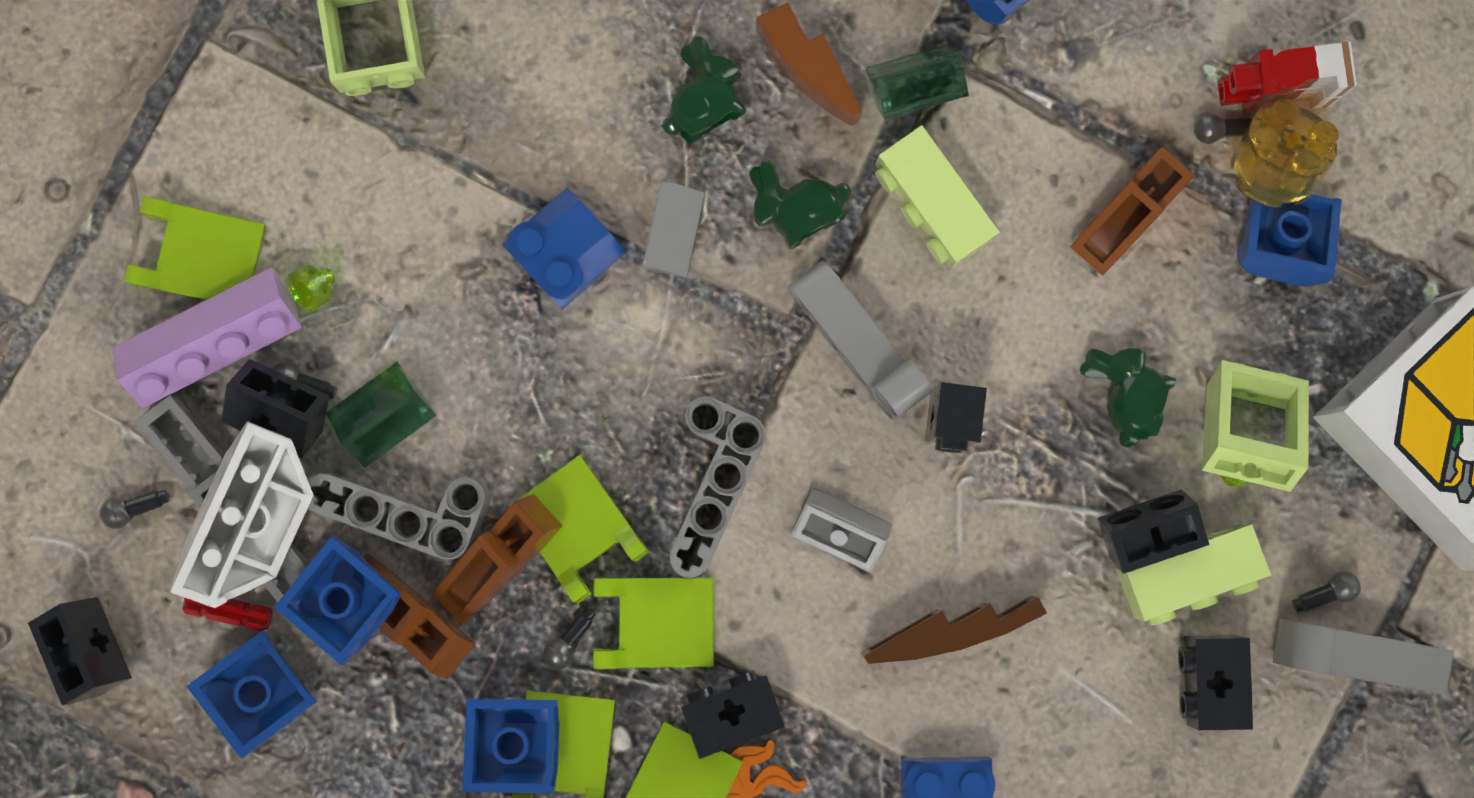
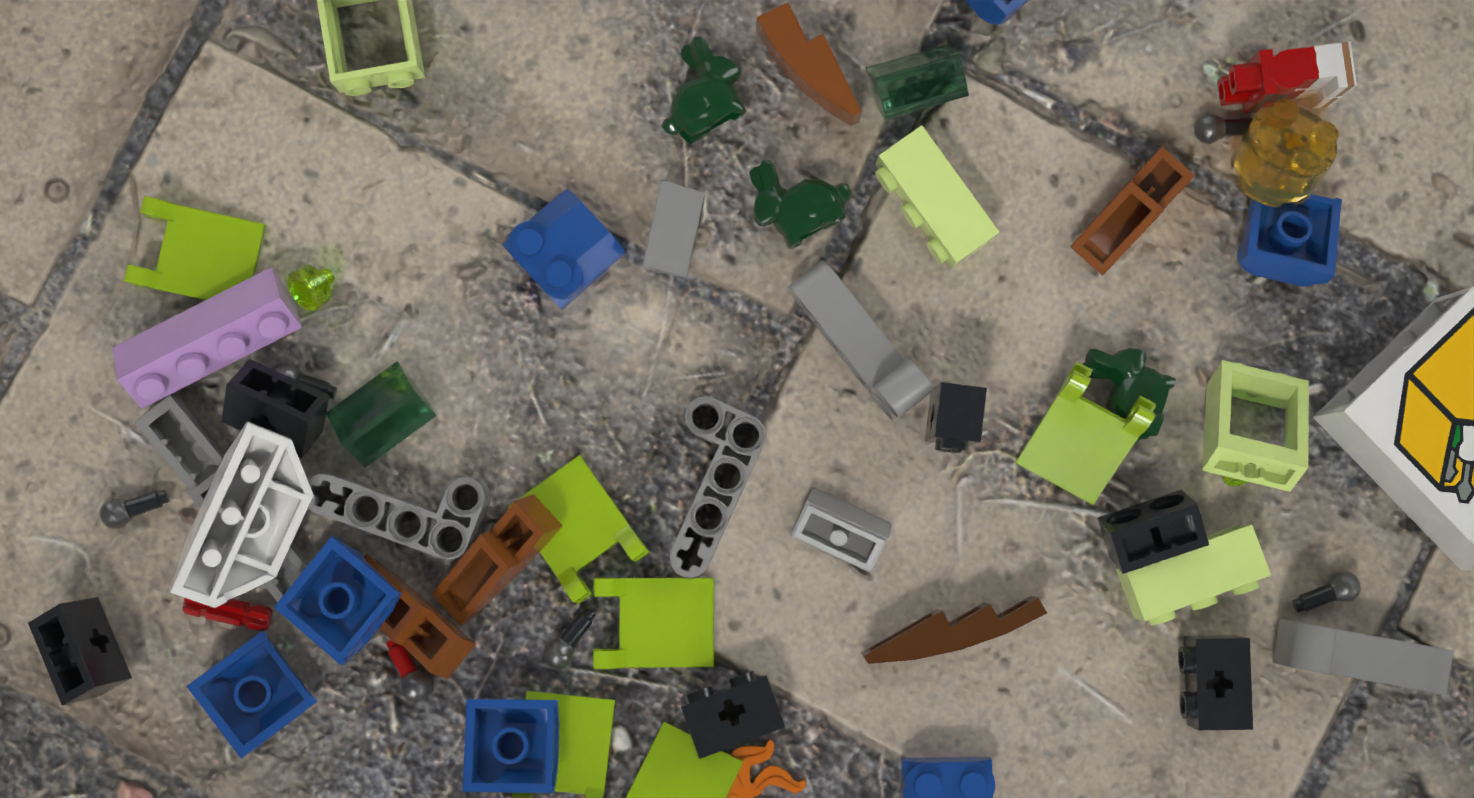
(414, 683): none -> piece
(1082, 442): none -> lime flag

